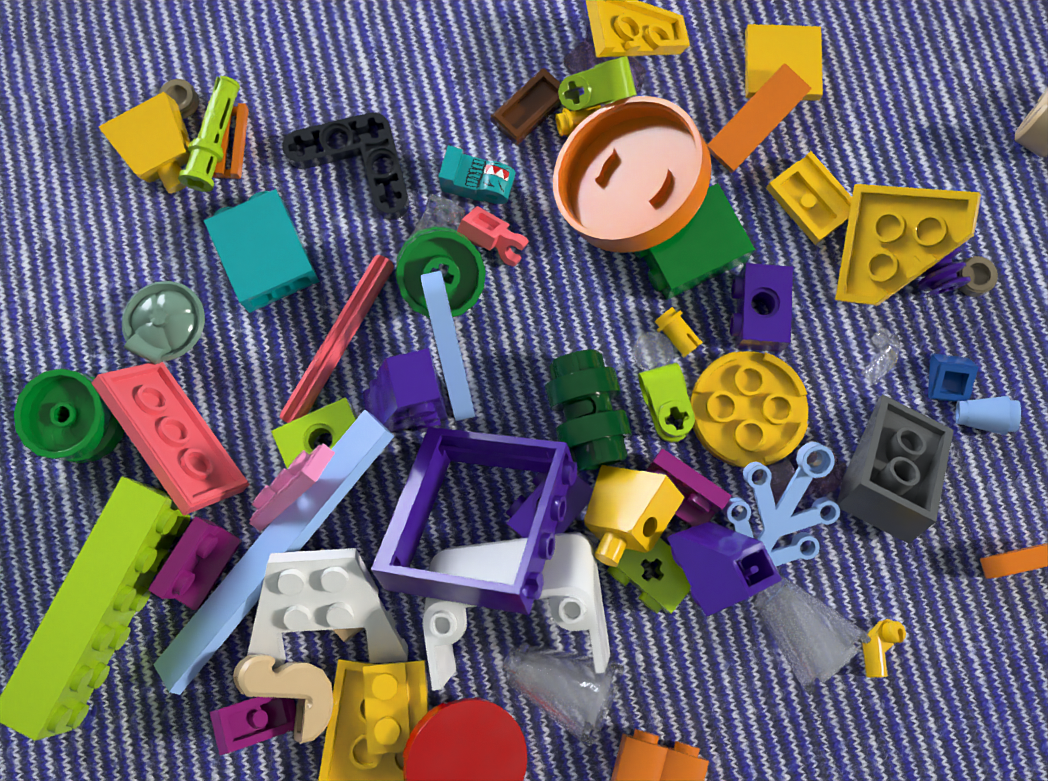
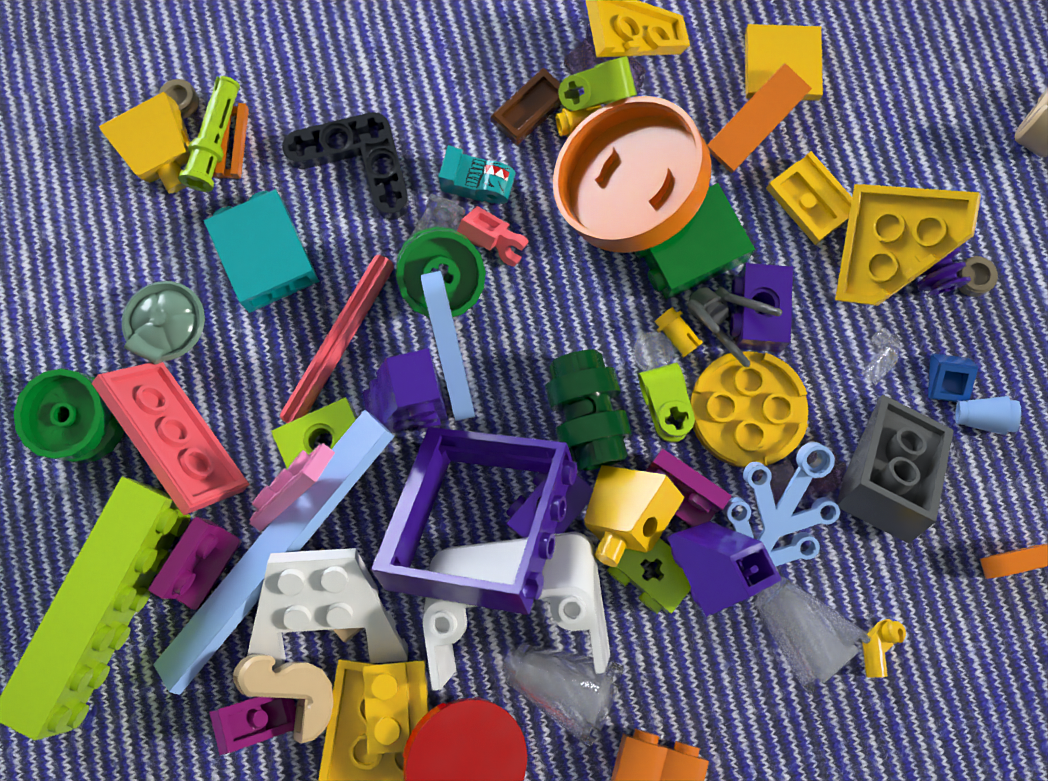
(712, 311): none -> dark grey plant

